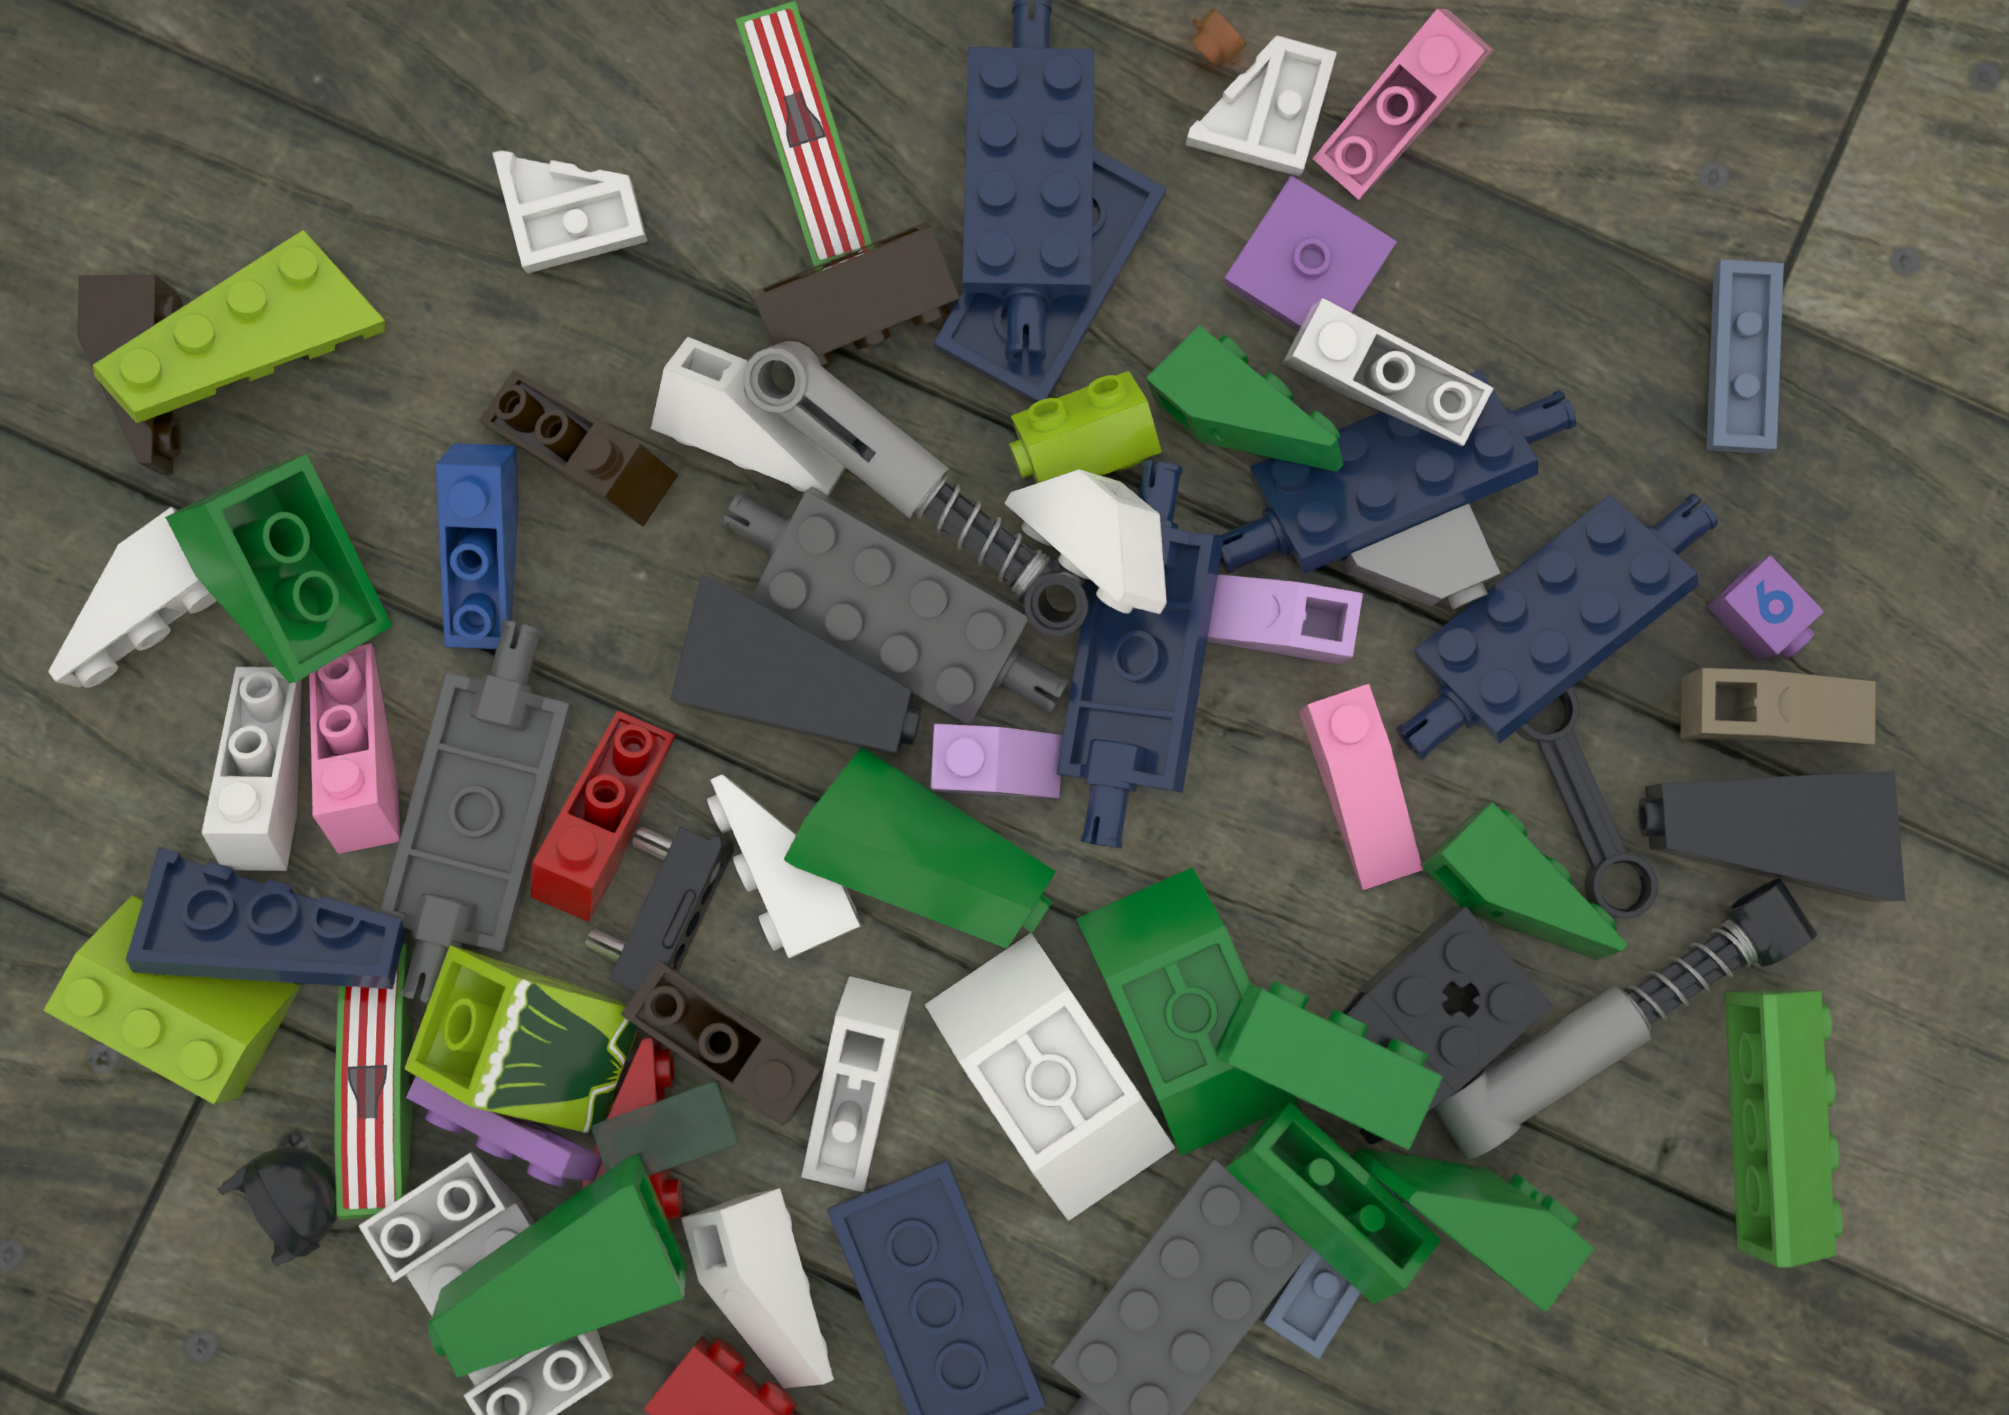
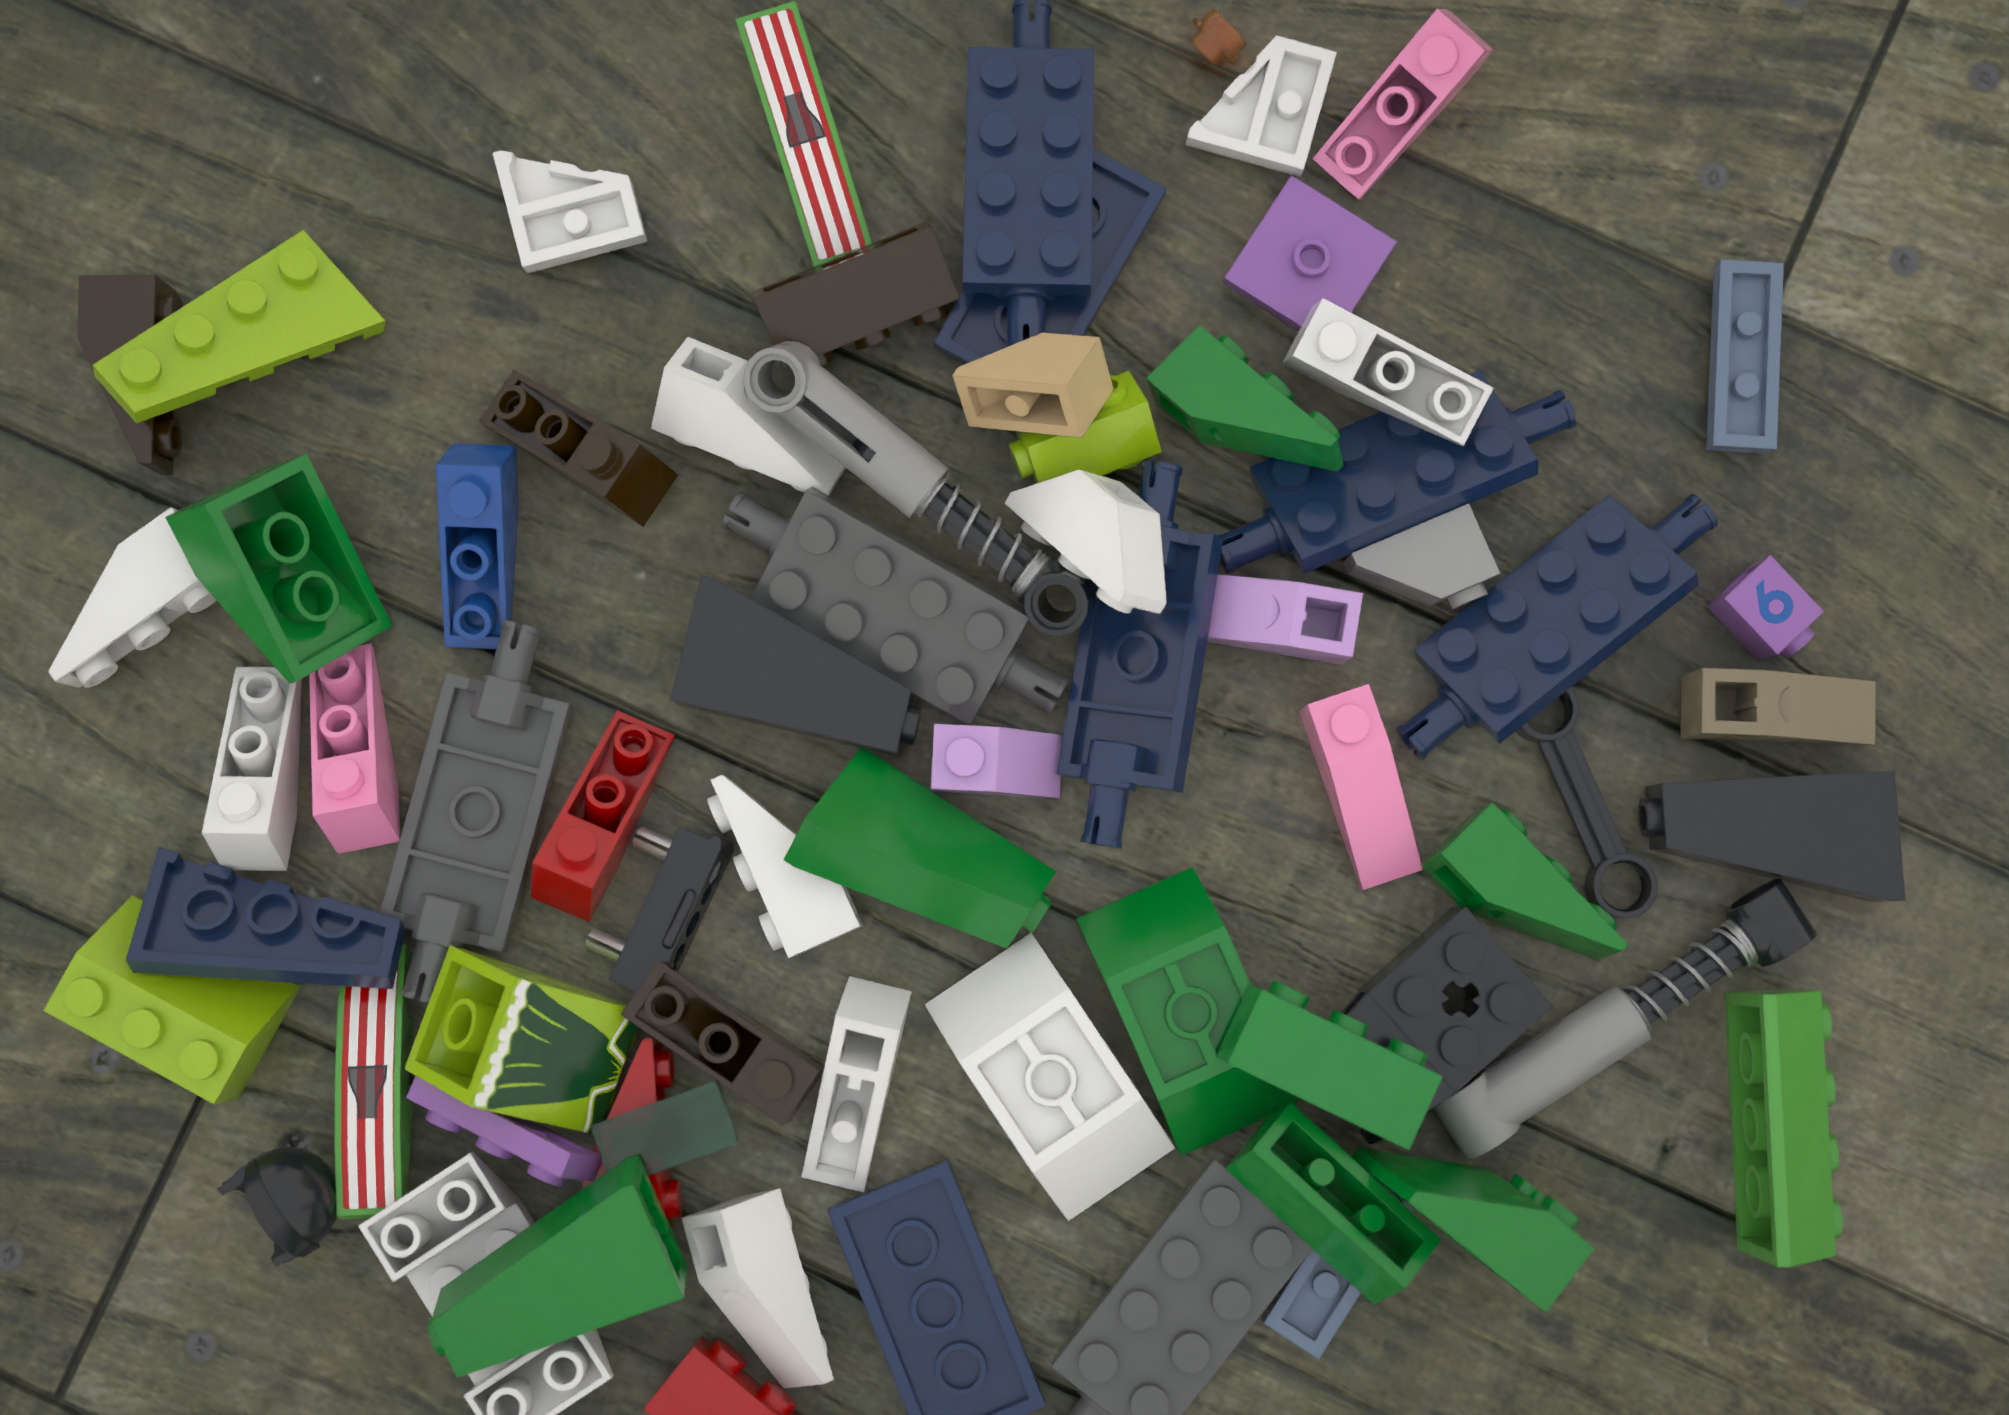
(1037, 385): none -> tan slope

